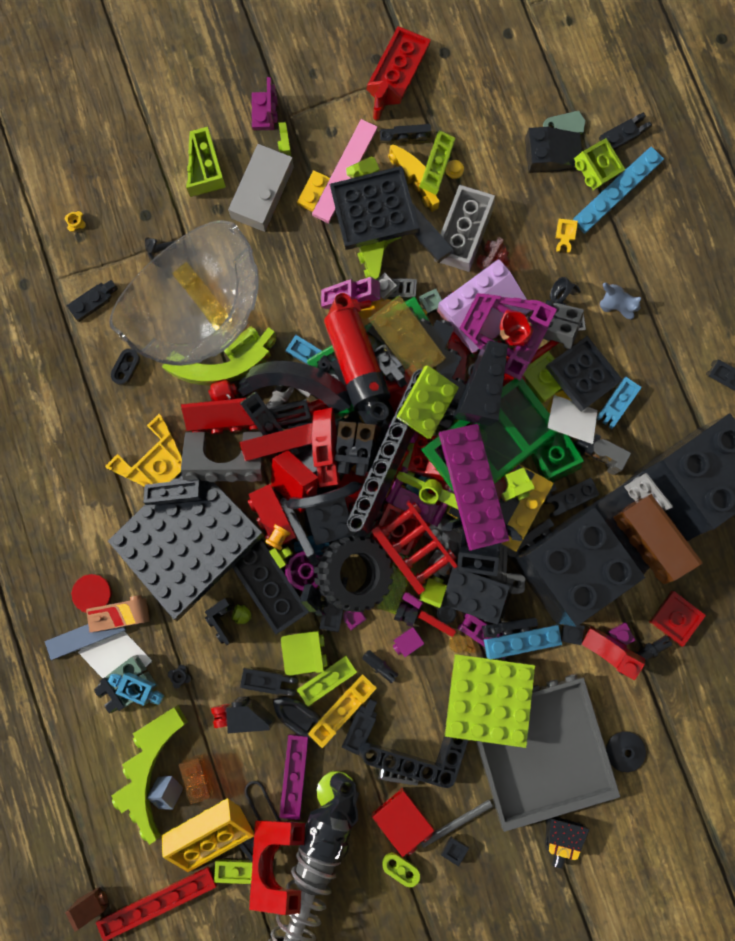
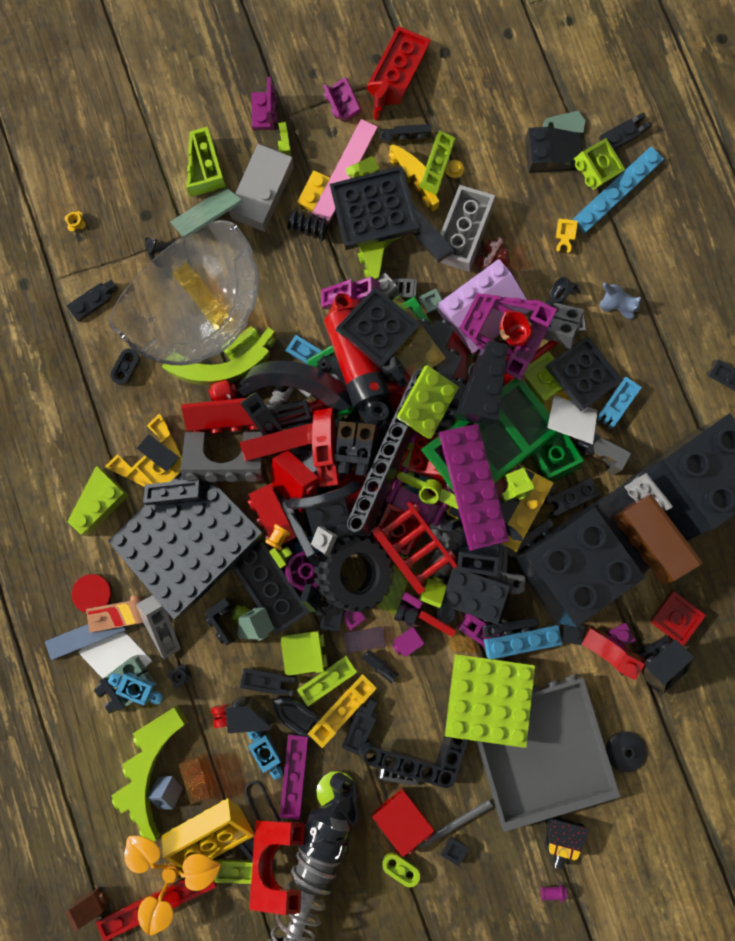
(96, 502): none -> lime wedge
(158, 453): none -> black tile
(158, 626): none -> light grey slope
(197, 868): none -> light orange plant
(205, 212): none -> sand green piece
(254, 625): none -> sand green slope
(275, 770): none -> dark azure piece
(308, 224): none -> black piece
(323, 540): none -> light grey plate
(342, 99): none -> magenta bracket
(364, 639): none -> tile
(378, 327): none -> black plate
(554, 893): none -> magenta pin
(667, 667): none -> black brick

